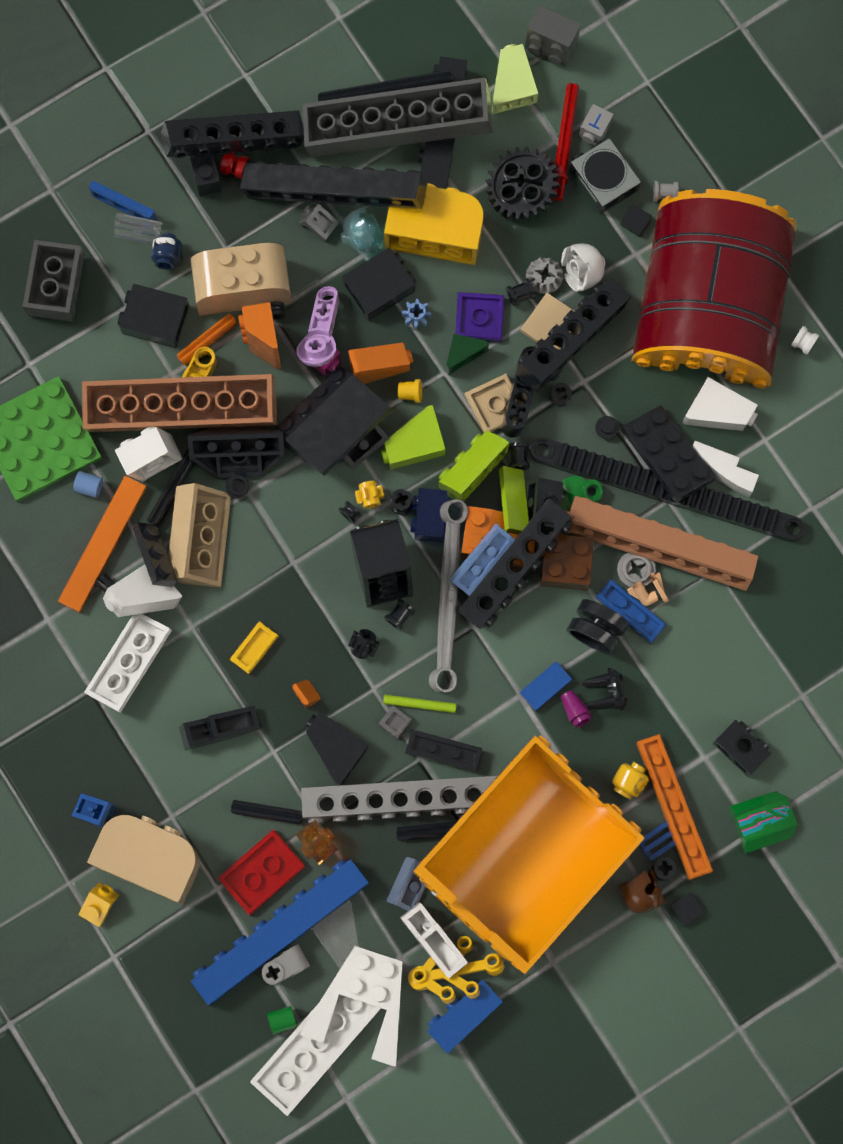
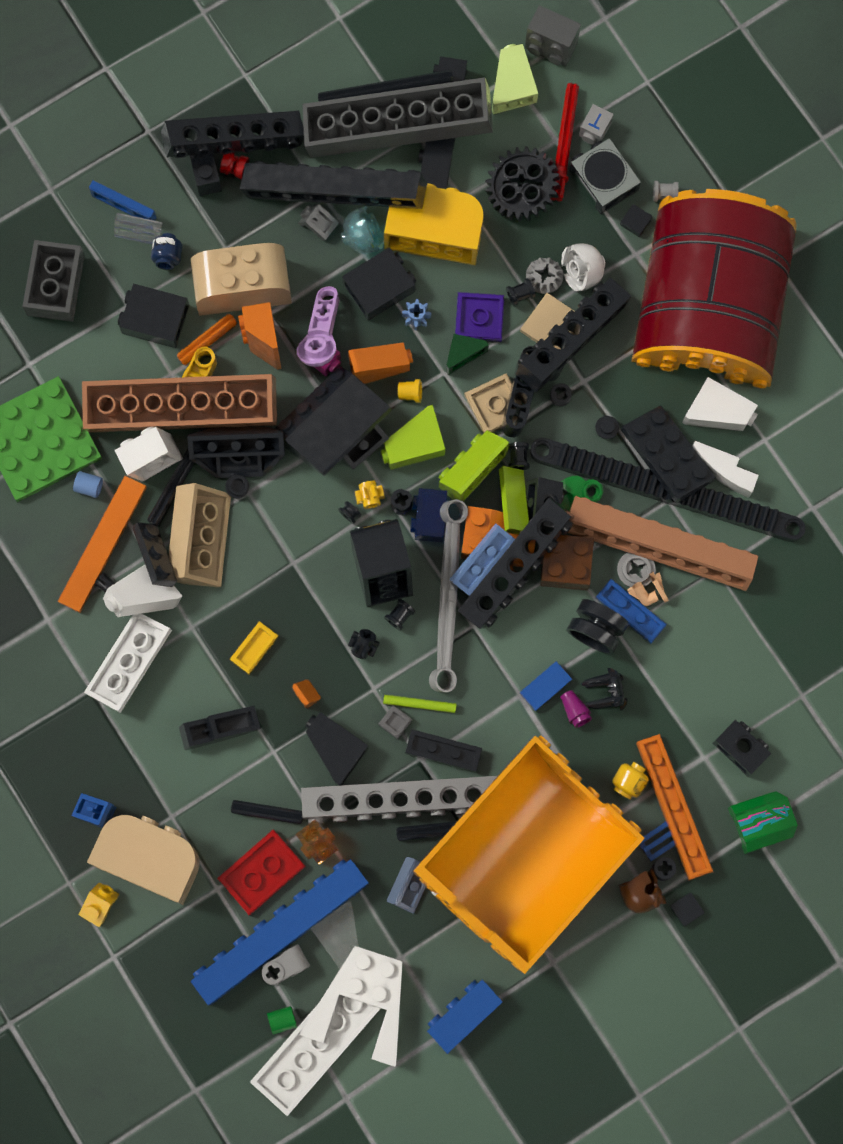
(277, 308): black bush -> none
(430, 975): yellow plant -> none
(433, 940): white slope -> none
(805, 340): white wheel -> none

